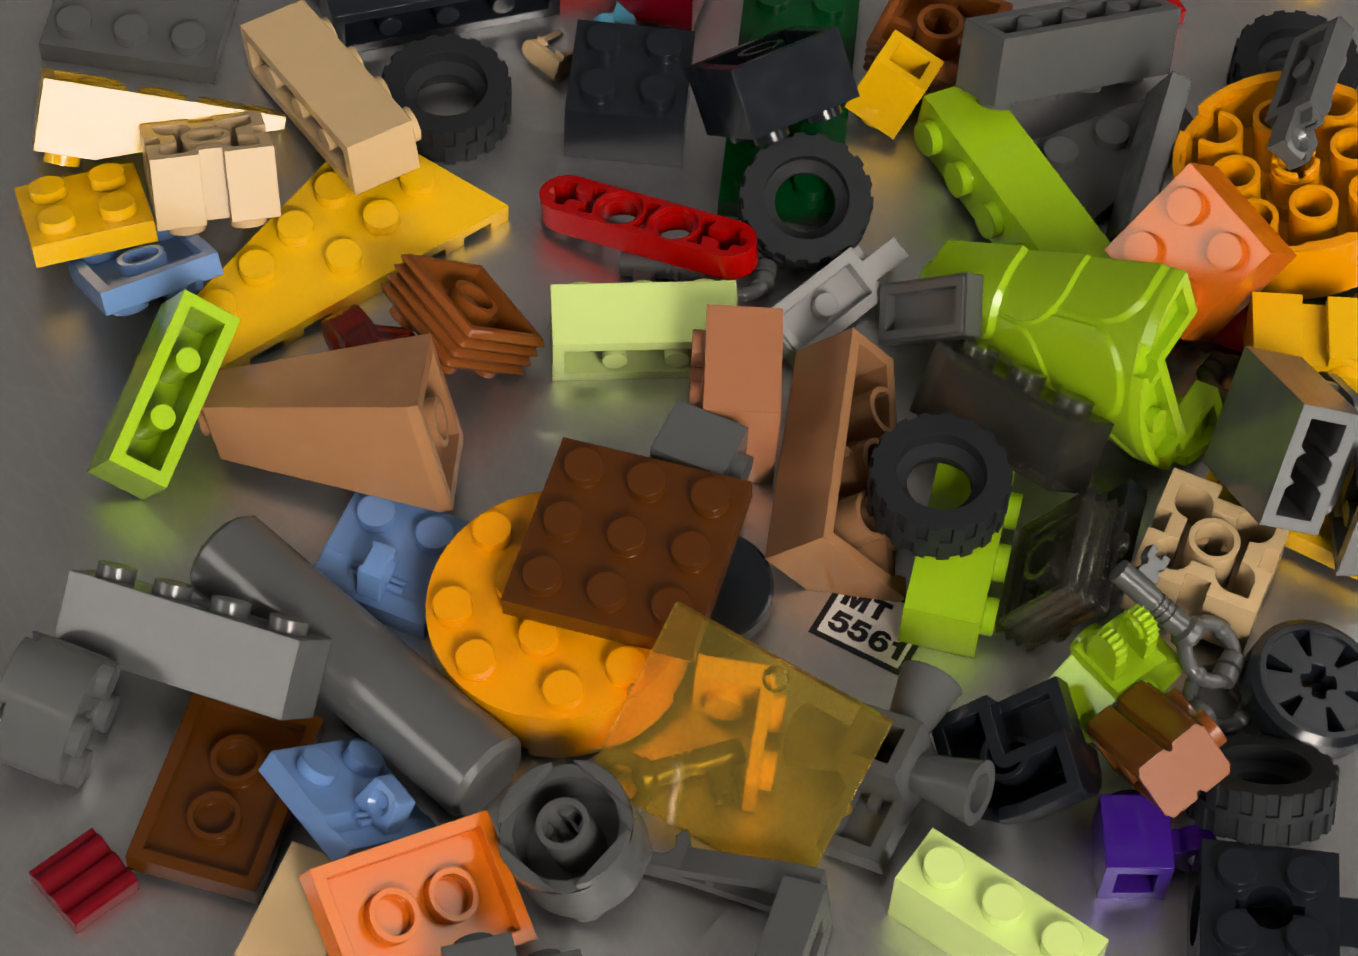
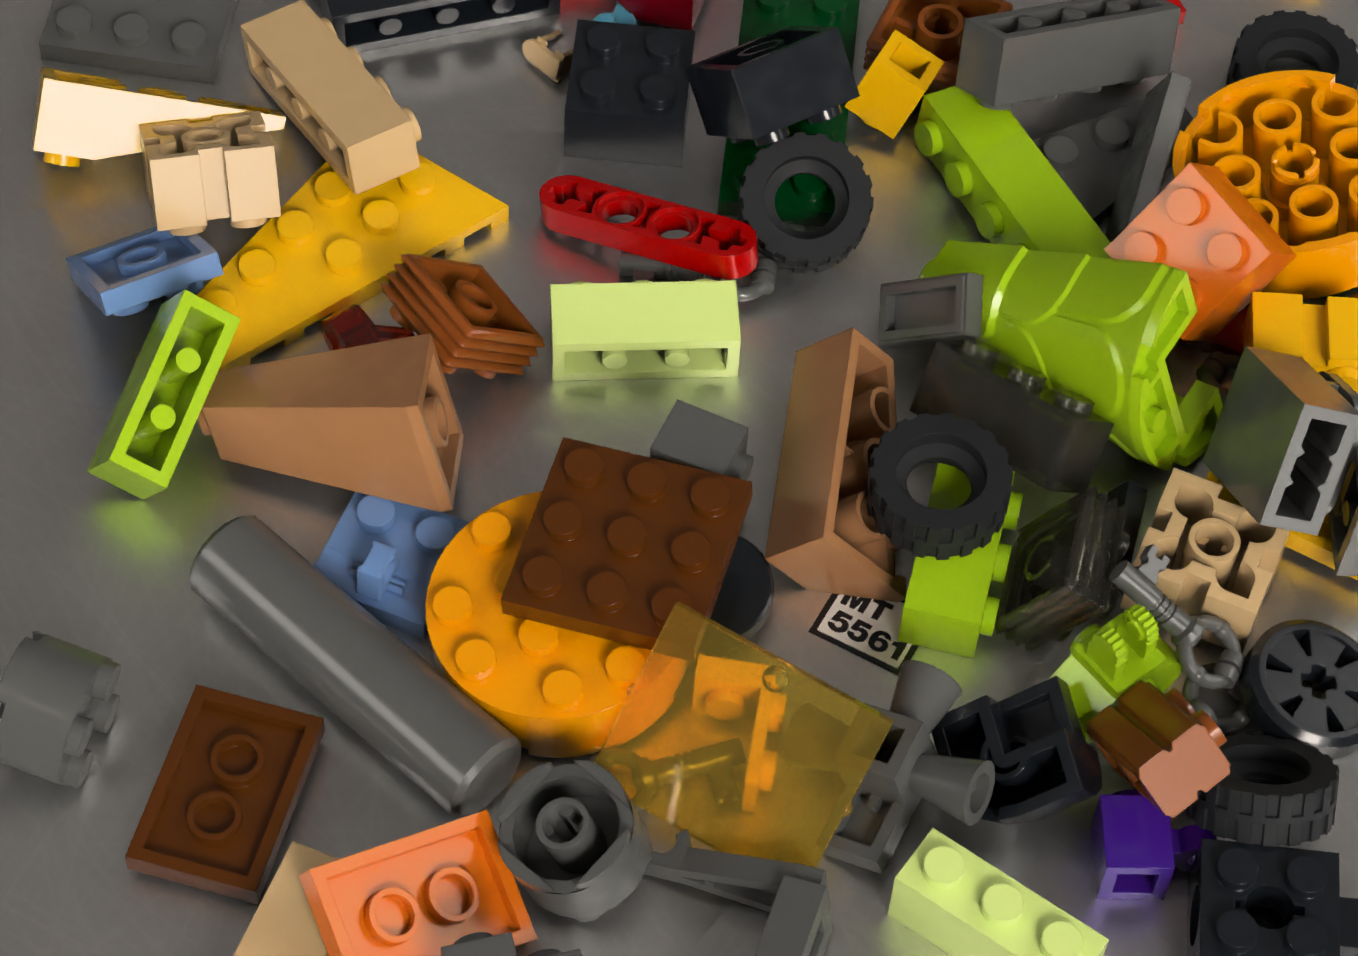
(84, 880): dark red piece -> none
(85, 214): yellow plate -> none
(195, 642): brick -> none
(344, 795): medium blue hinge -> none
(460, 62): black tyre -> none
(740, 376): nougat brick -> none
(836, 296): light grey hinge -> none
(1307, 90): dark grey hinge -> none

